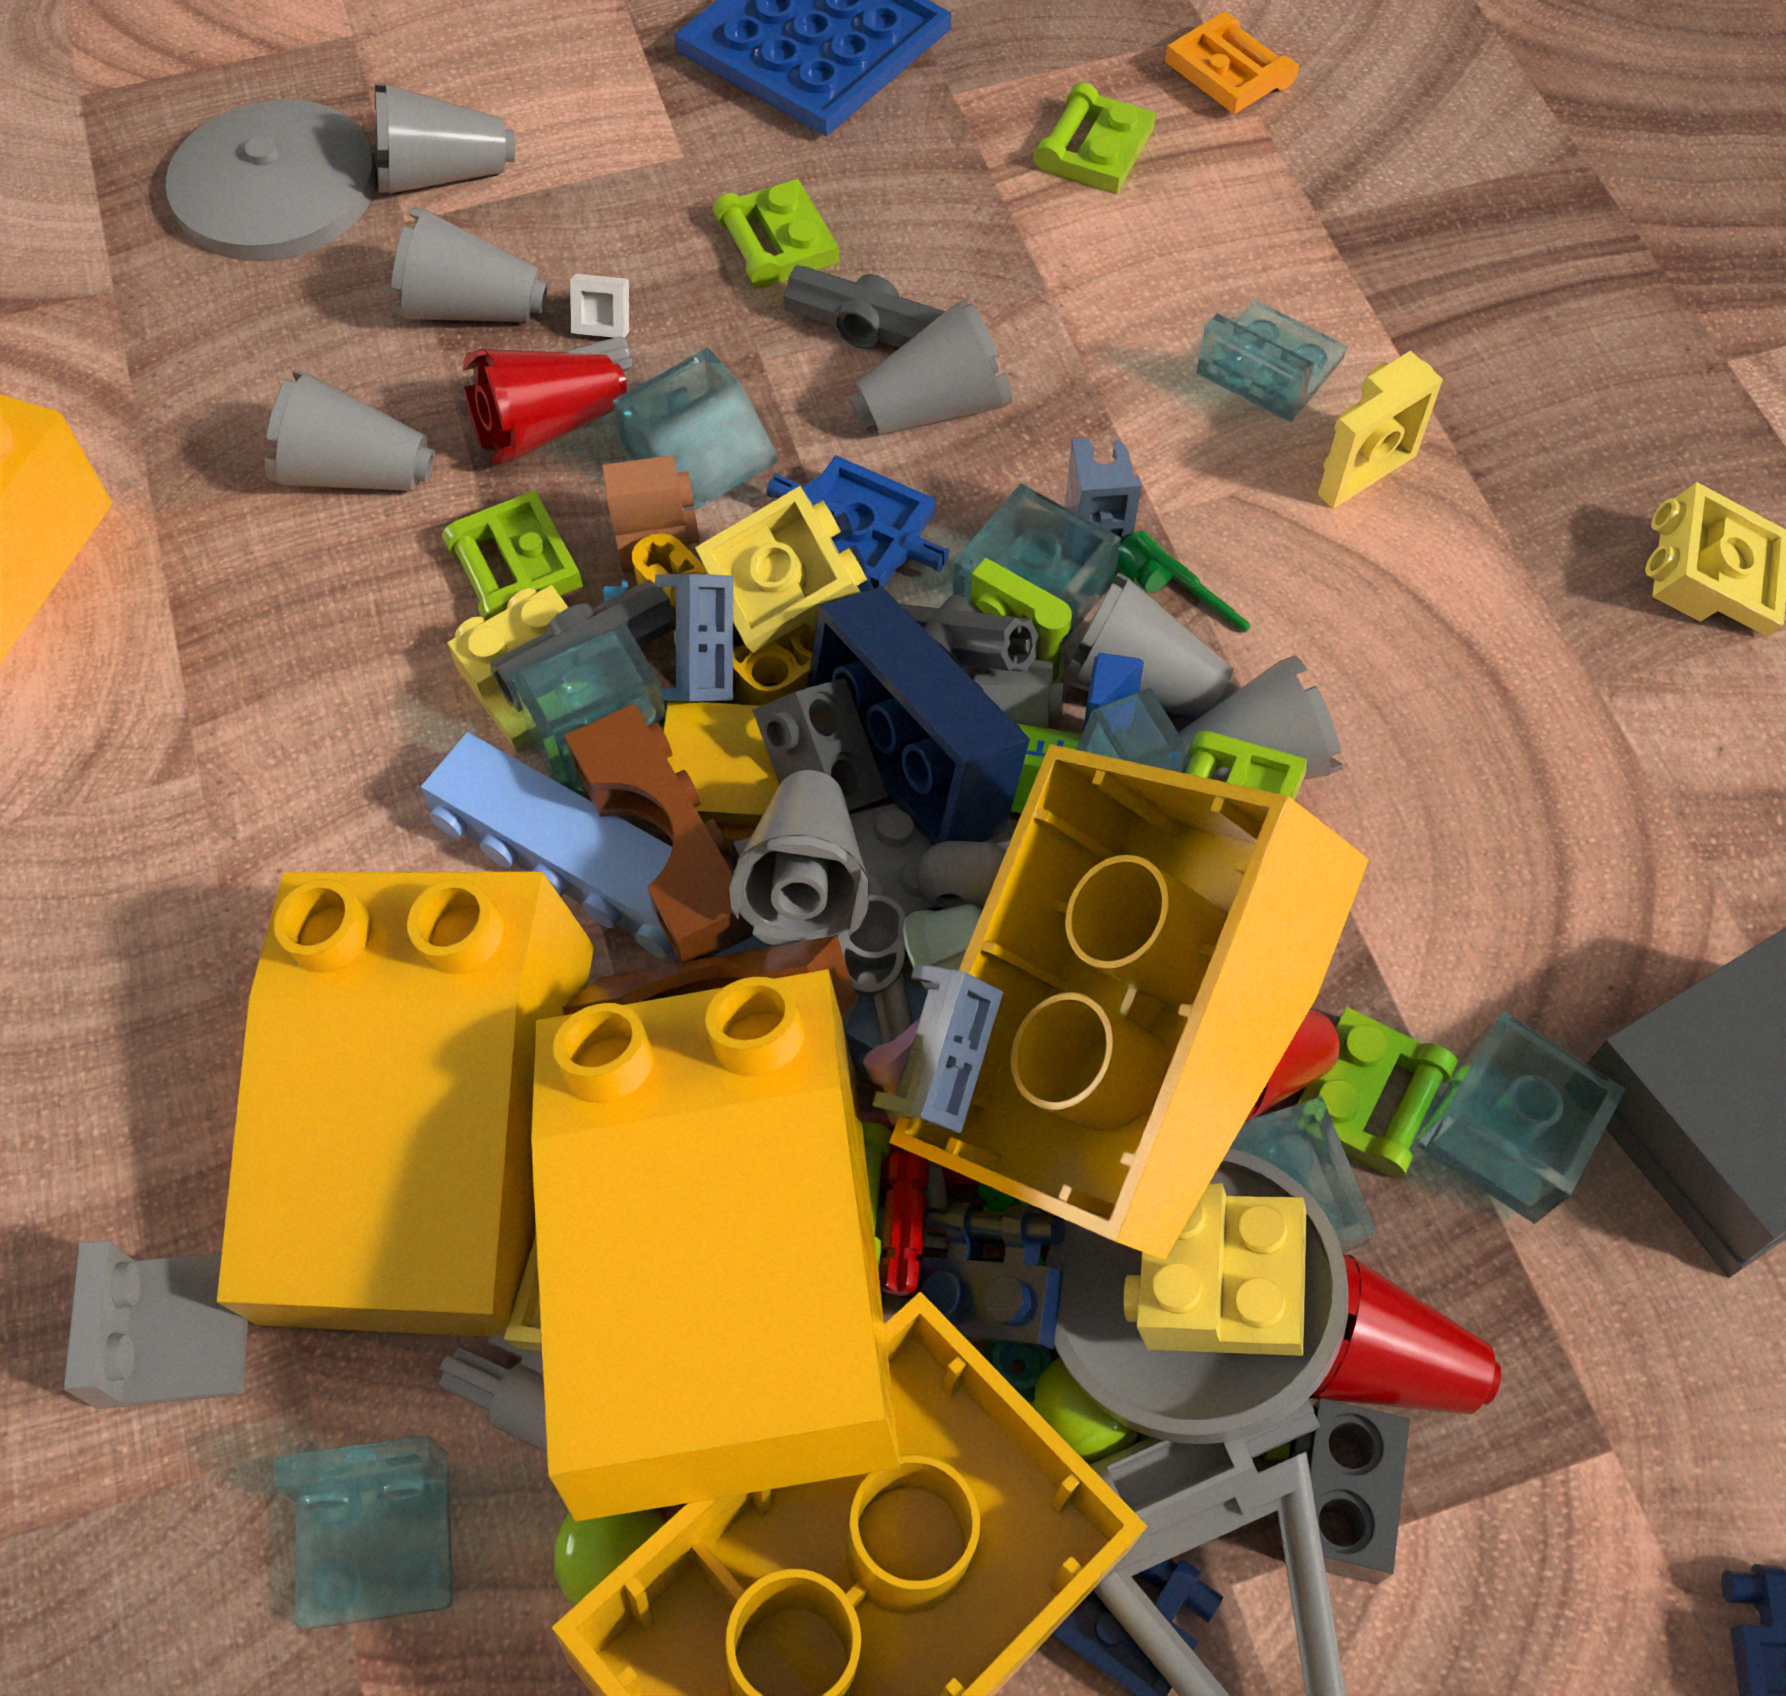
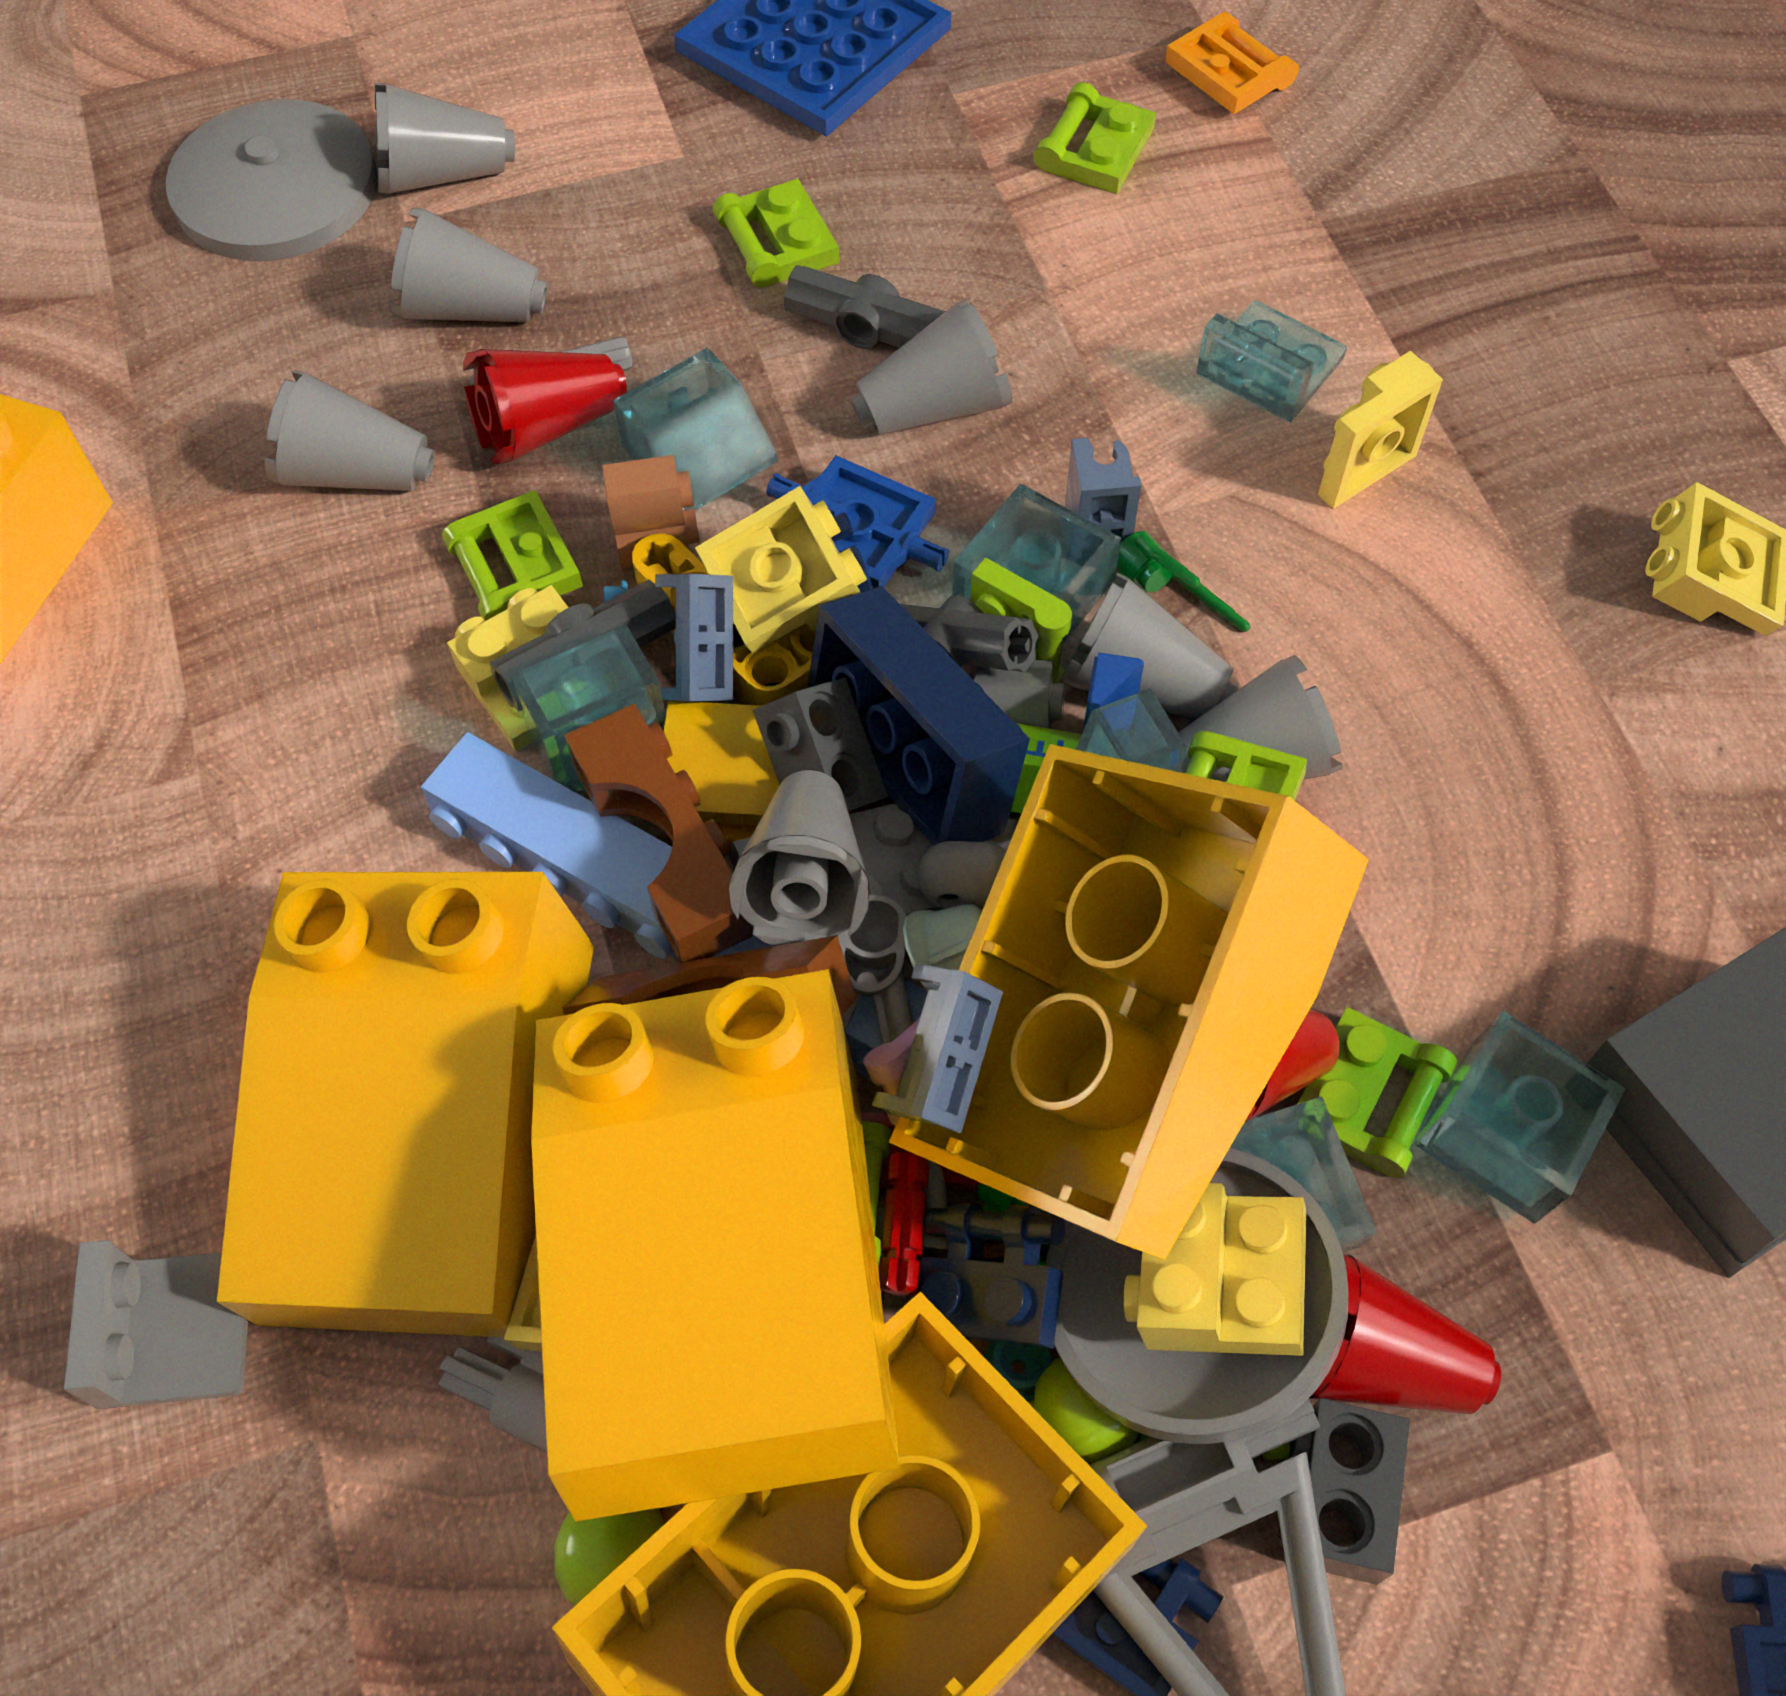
(369, 1530): clear light blue bracket -> none
(599, 305): white tile -> none

